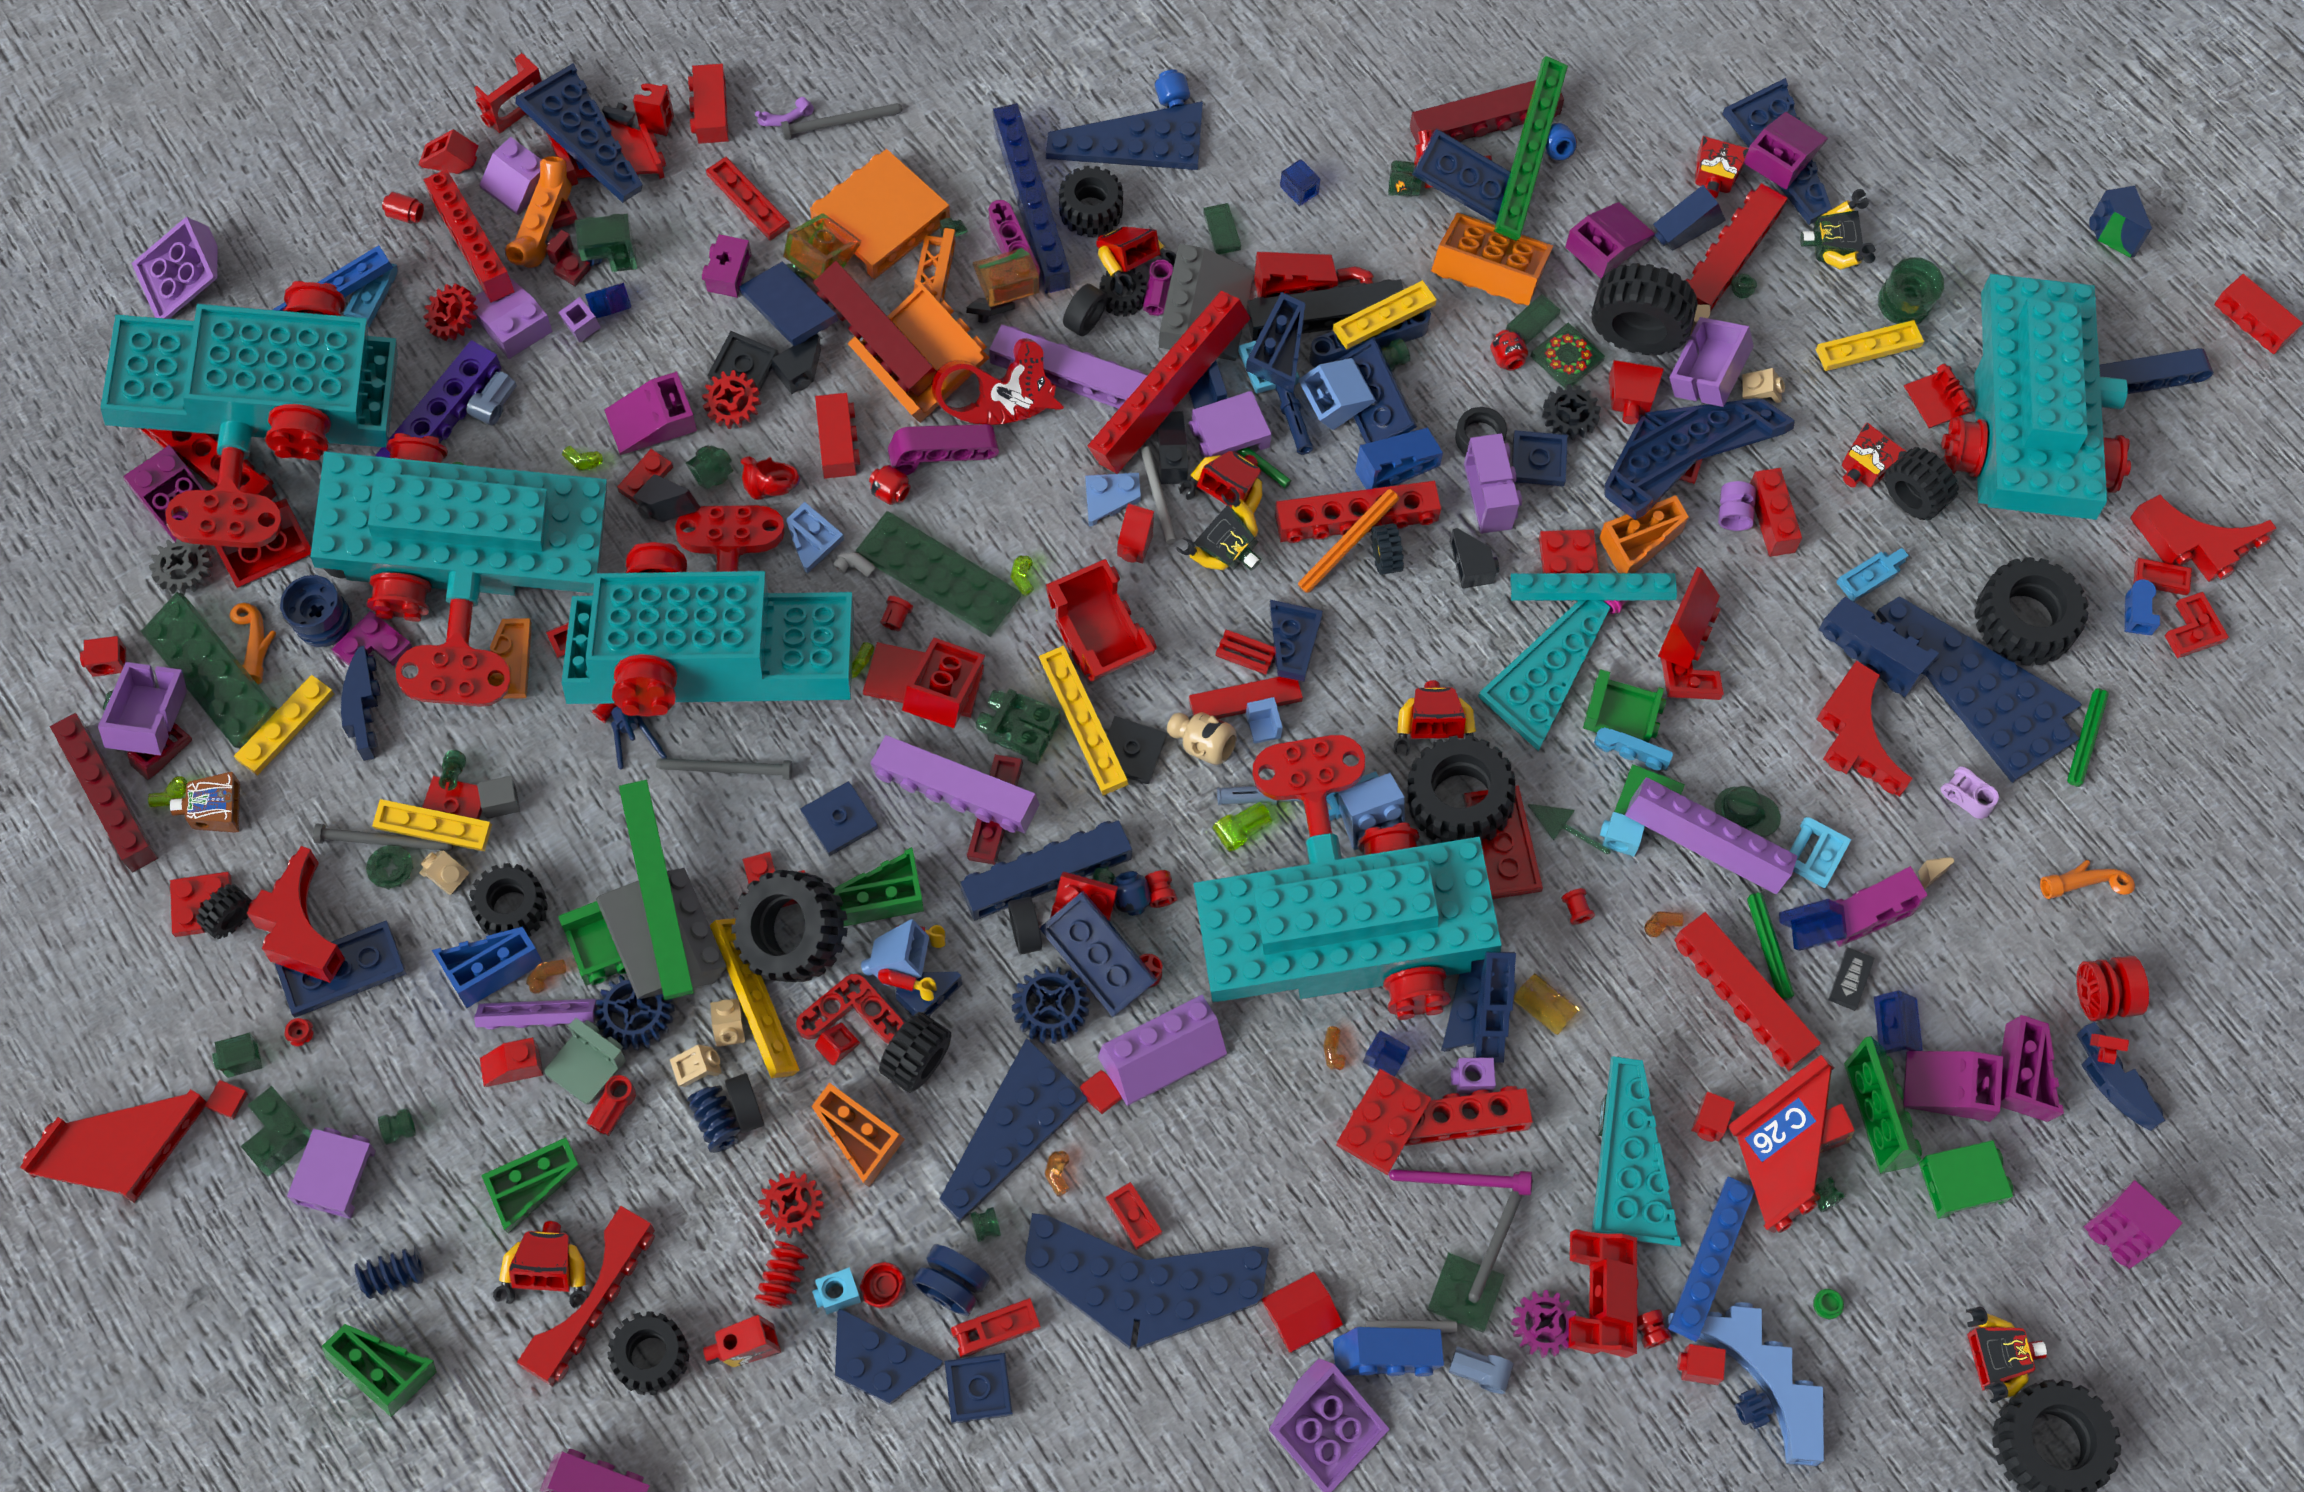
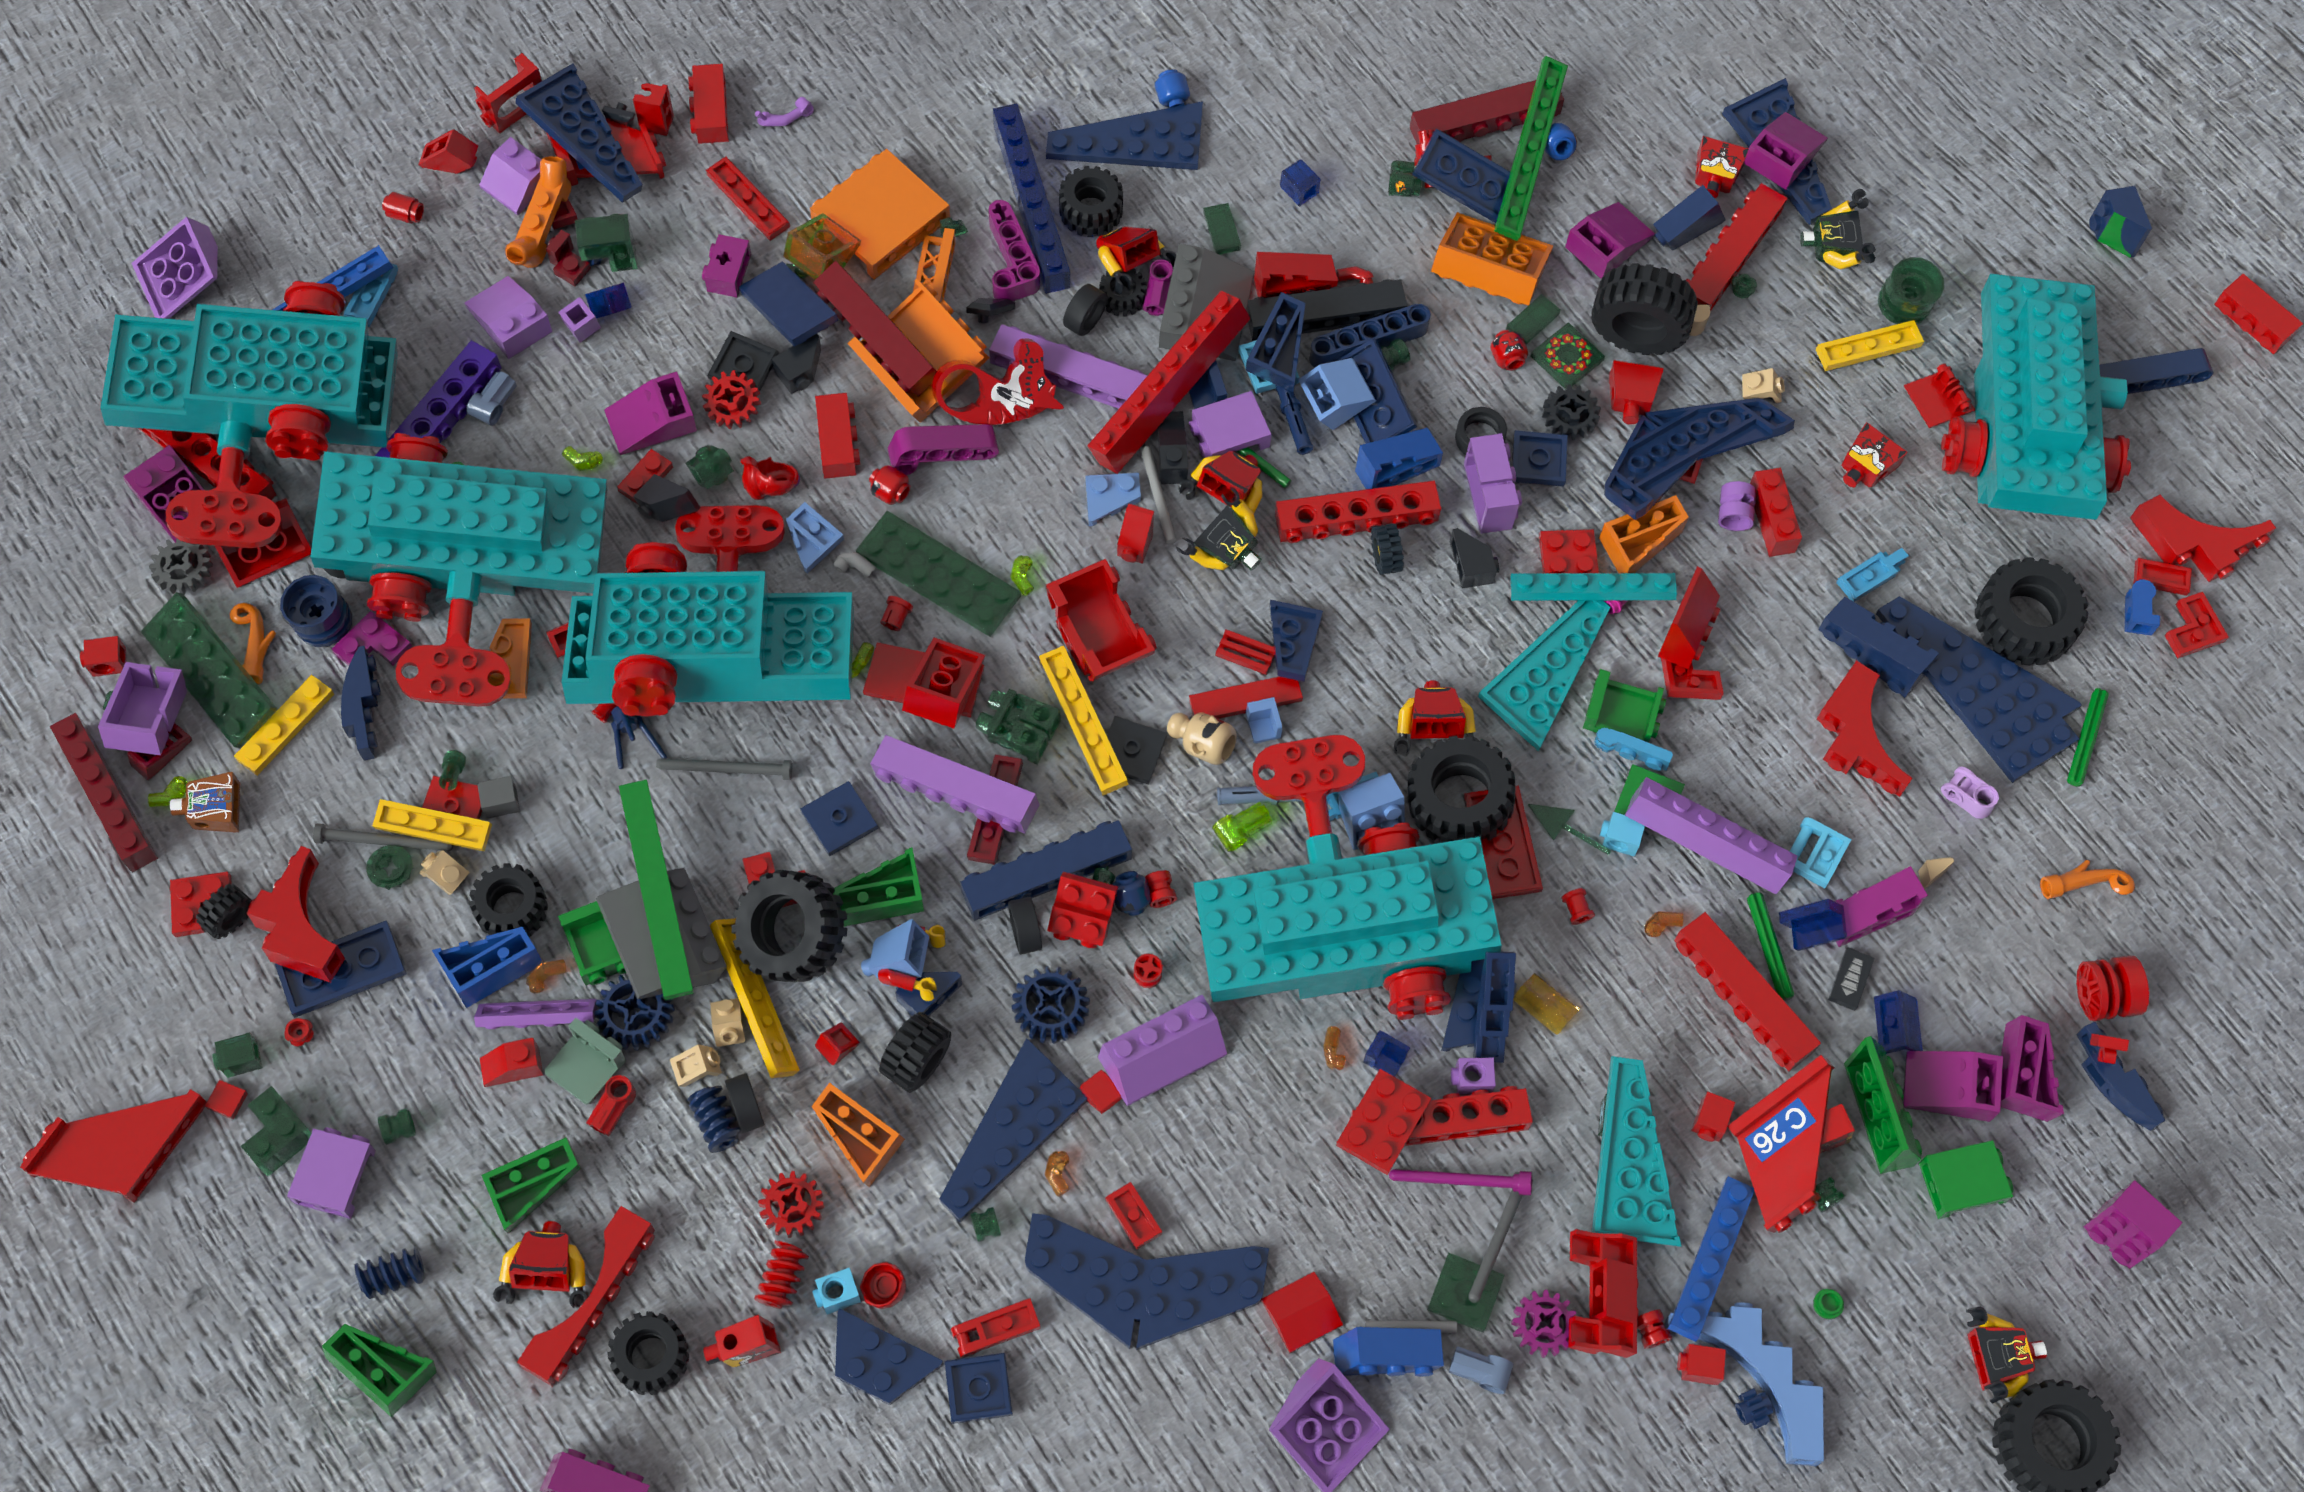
(450, 312): red gear -> none
(469, 235): red brick -> none
(841, 119): dark grey bar -> none
(857, 1001): red beam -> none
(951, 1280): dark blue wheel -> none
(1007, 276): clear orange slope -> none
(1098, 953): dark blue tile -> none
(1348, 541): orange axle -> none
(1384, 314): yellow plate -> none
(1722, 355): medium lavender piece -> none
(1748, 809): clear green piece -> none
(1921, 483): black tyre -> none

